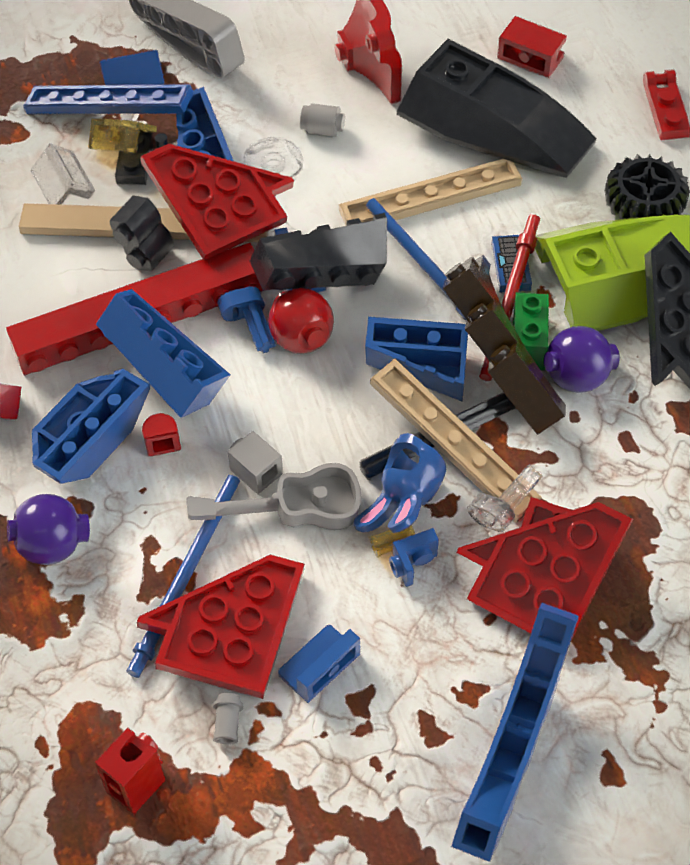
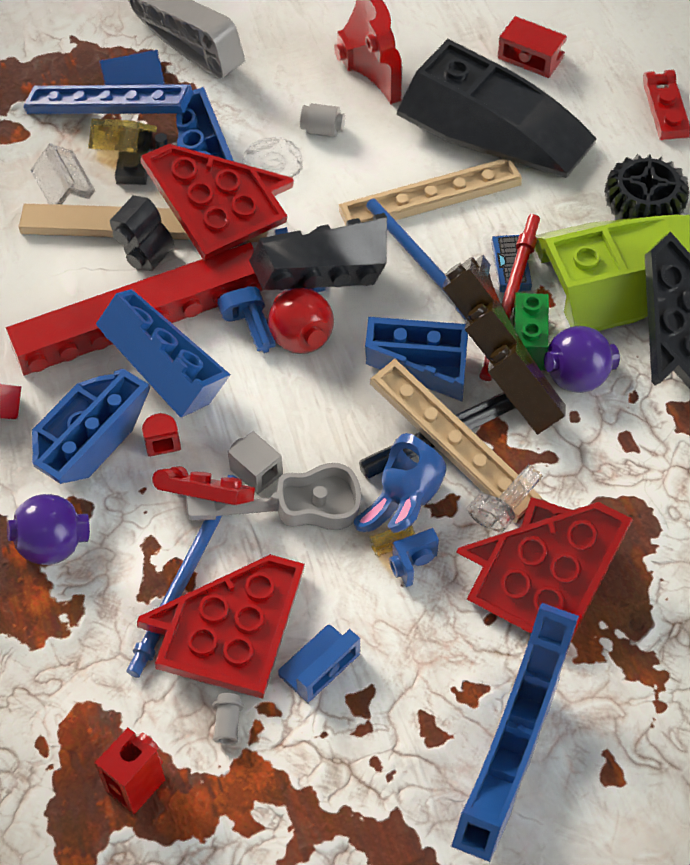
(201, 486): none -> red plate

